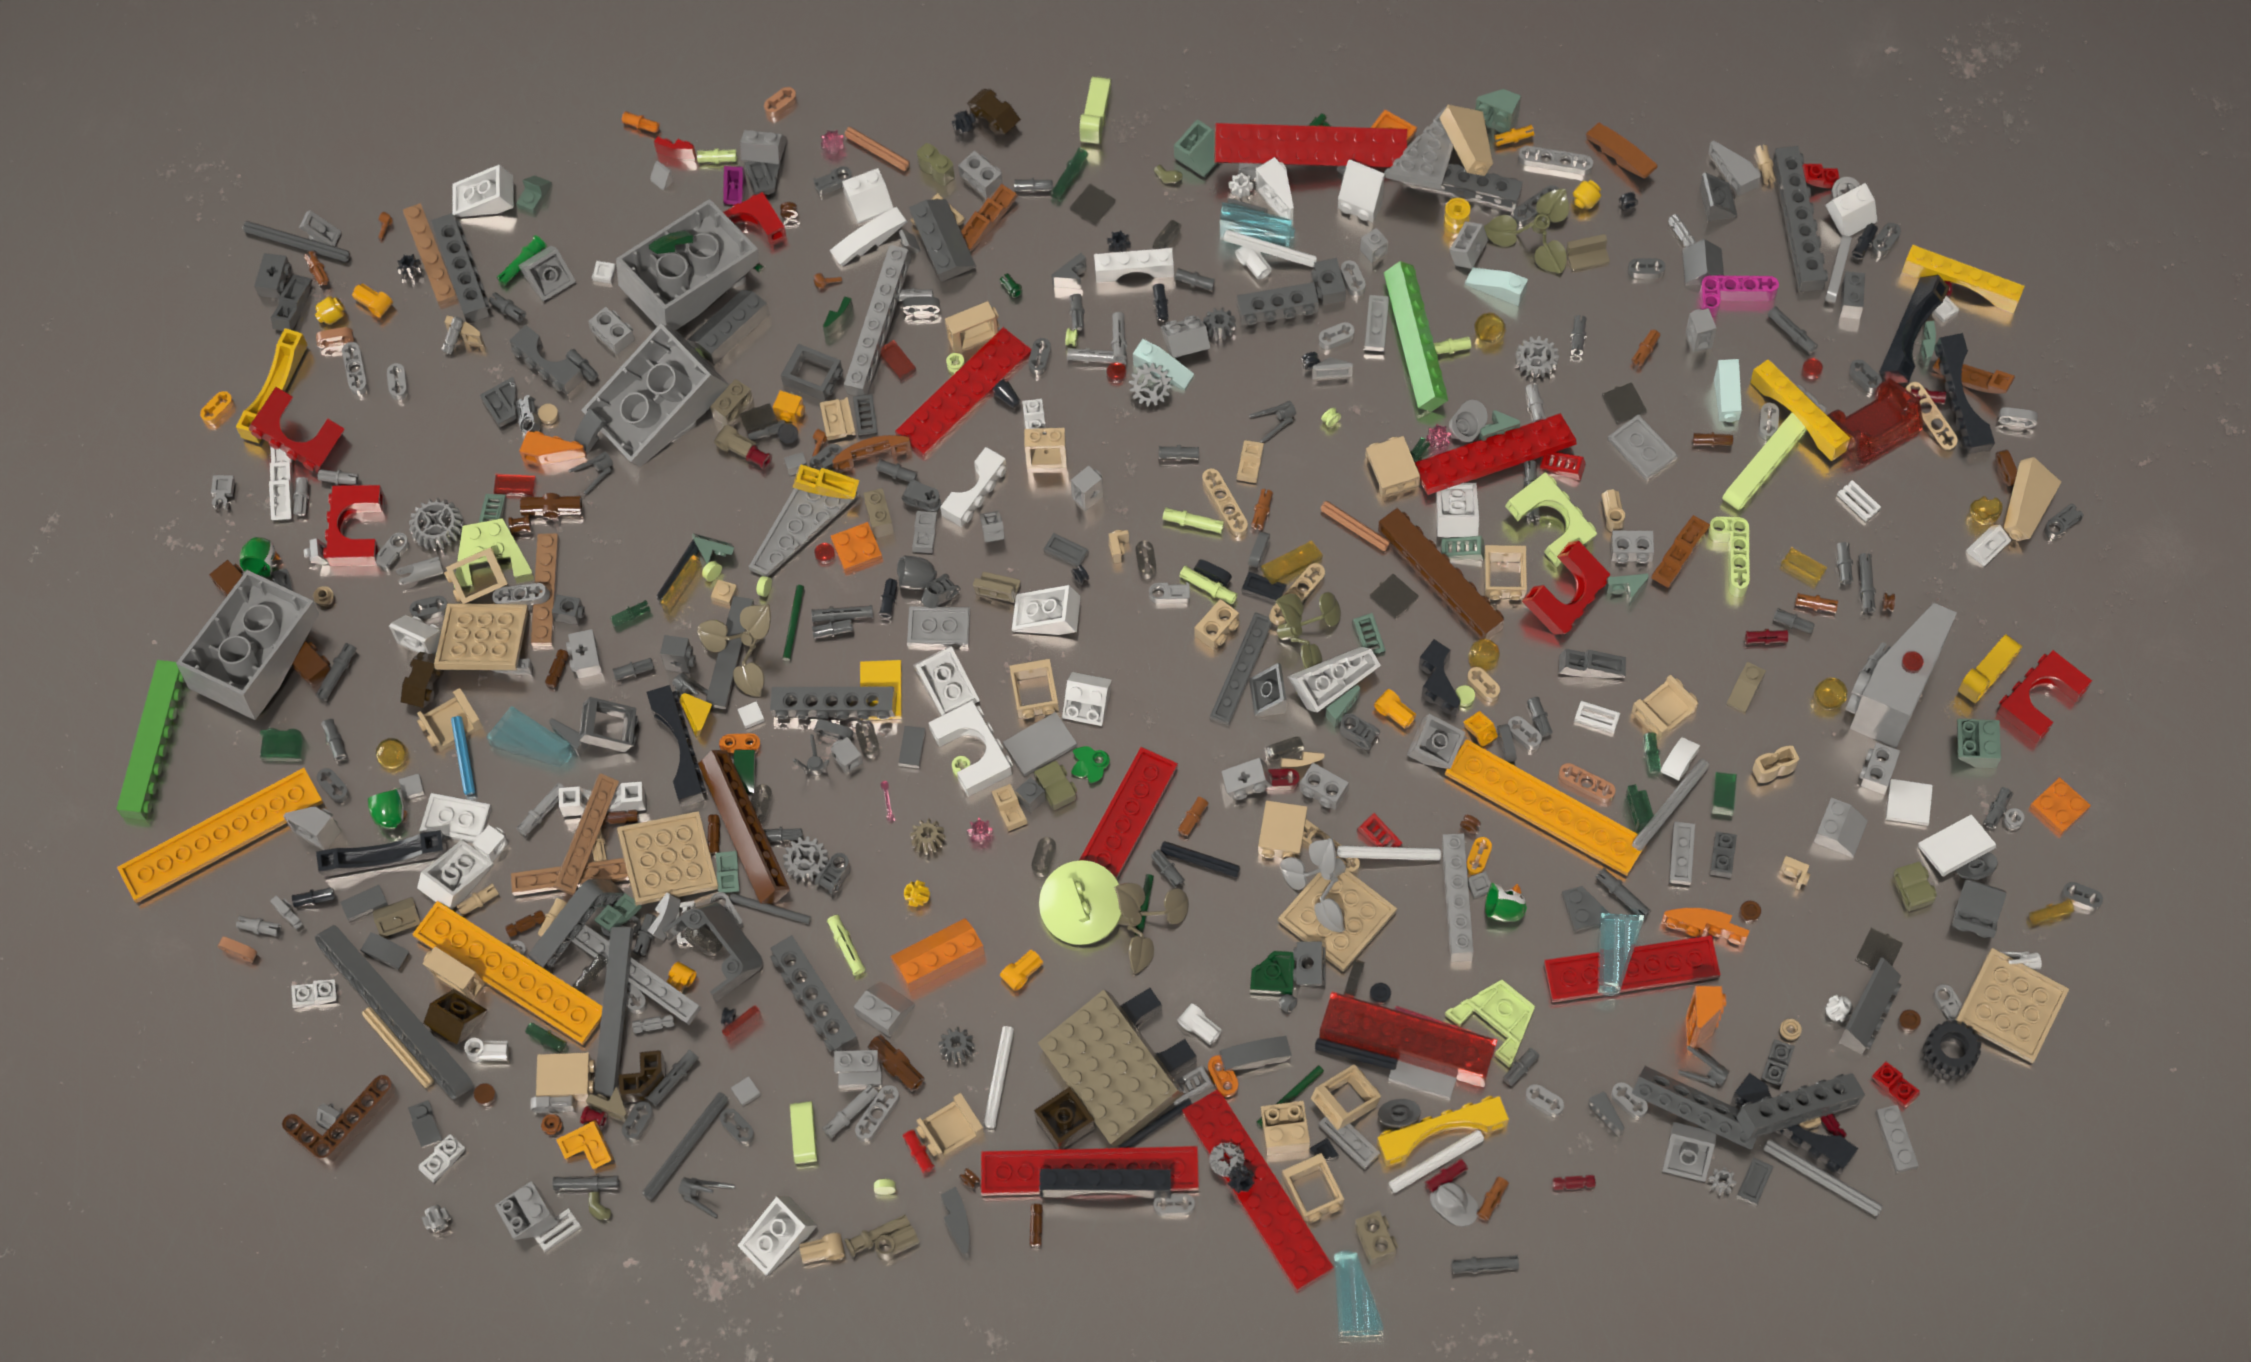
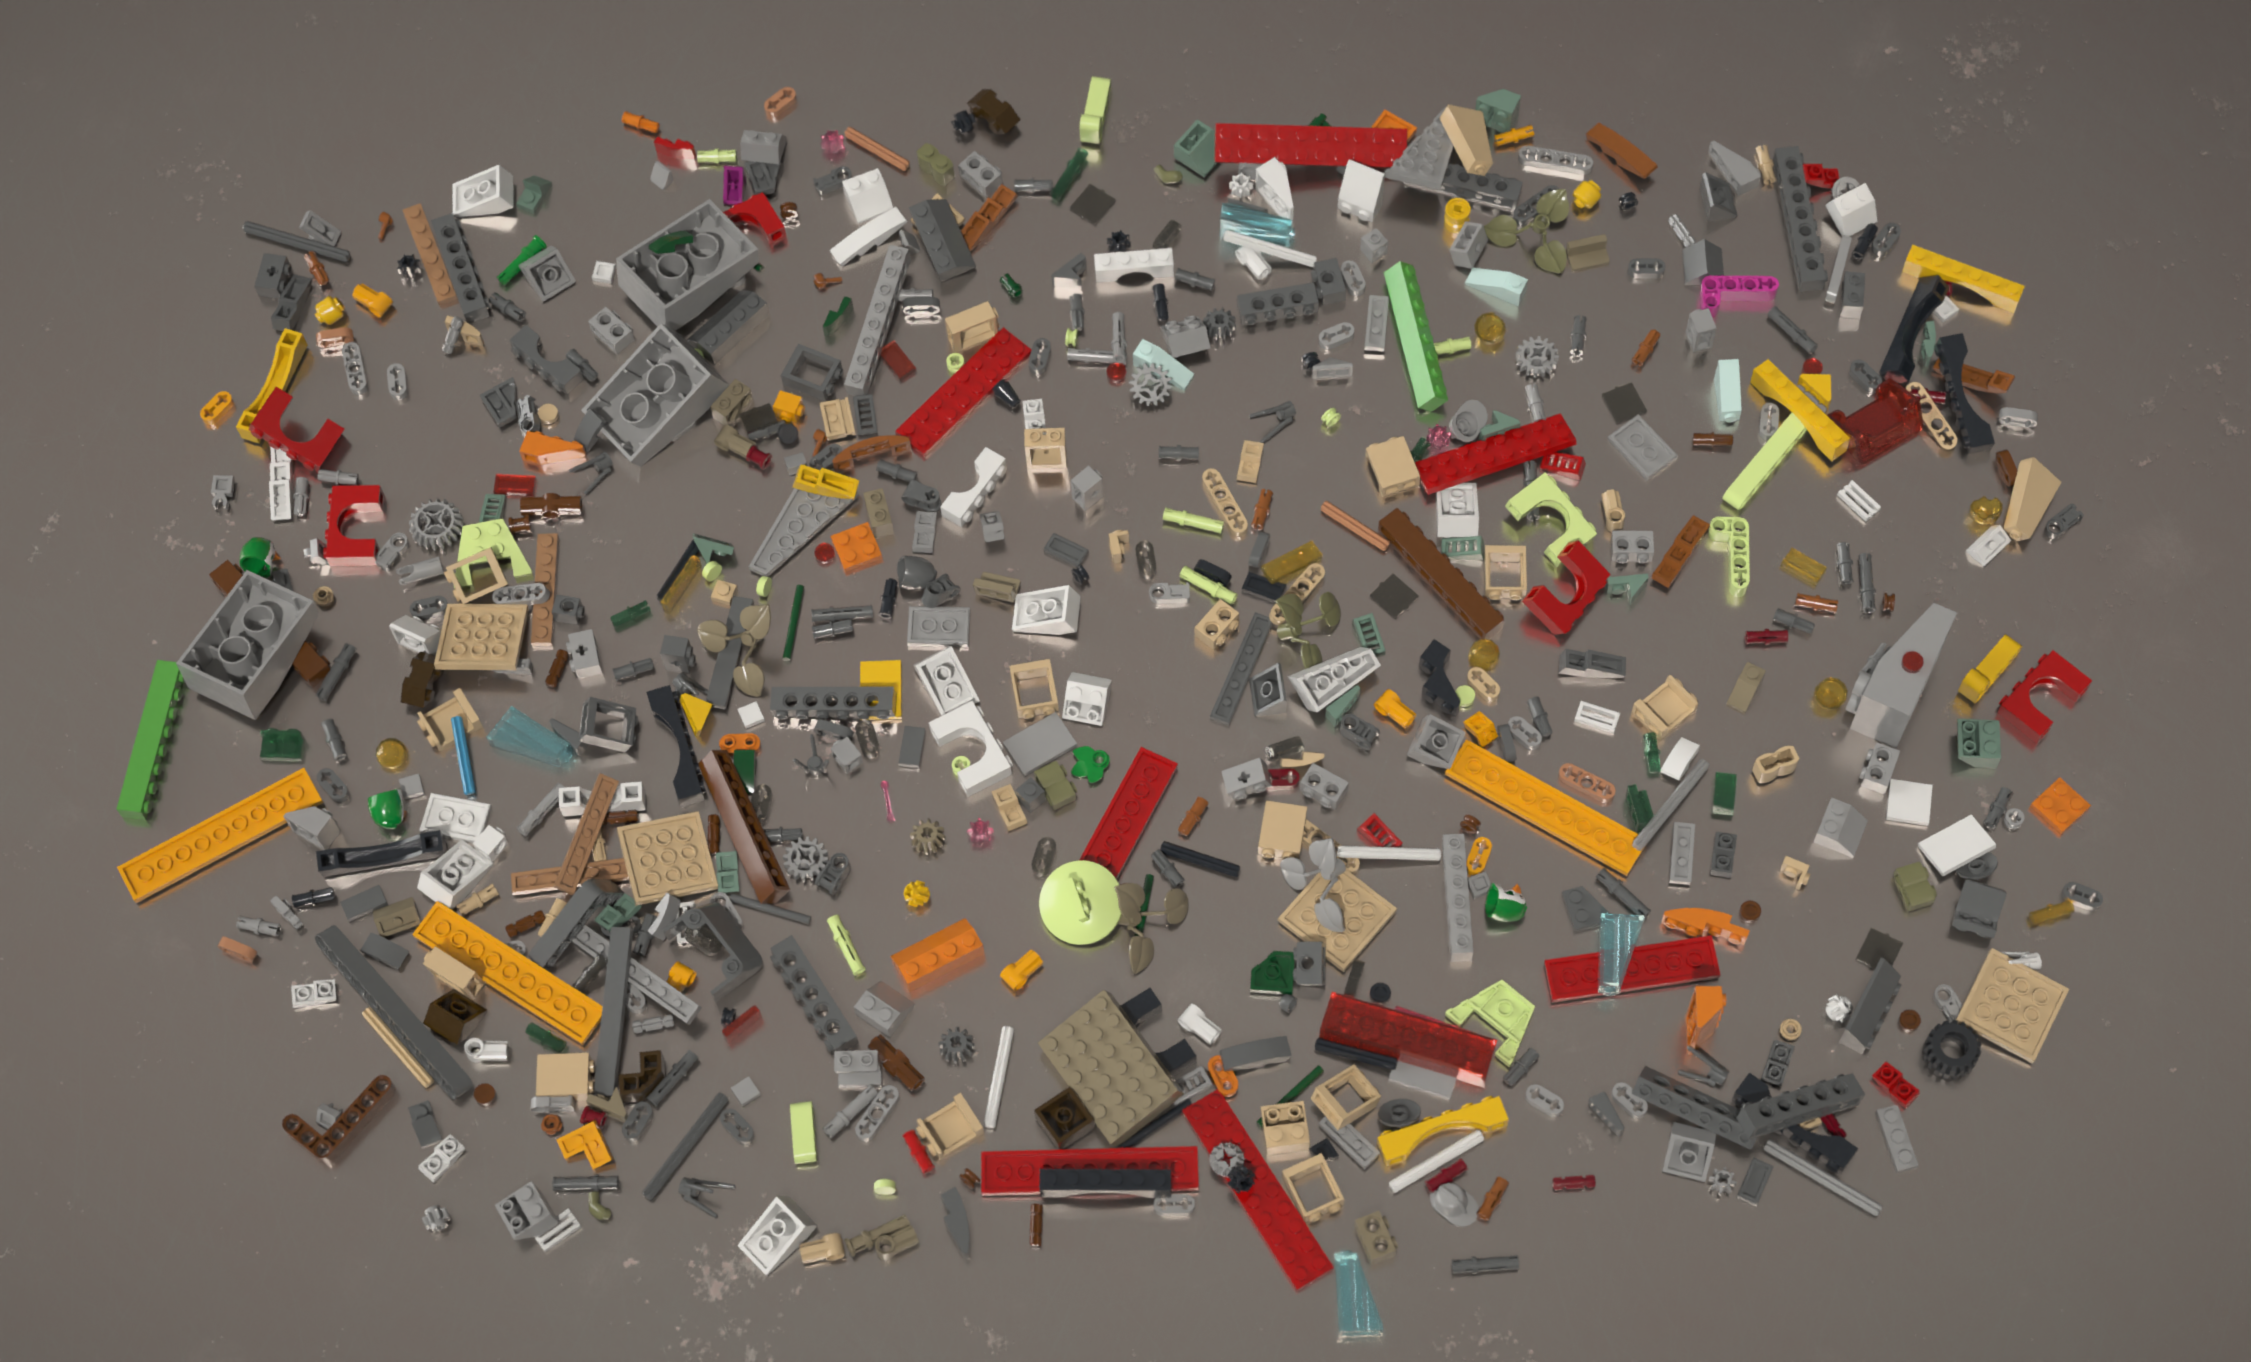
(1818, 385): none -> yellow slope

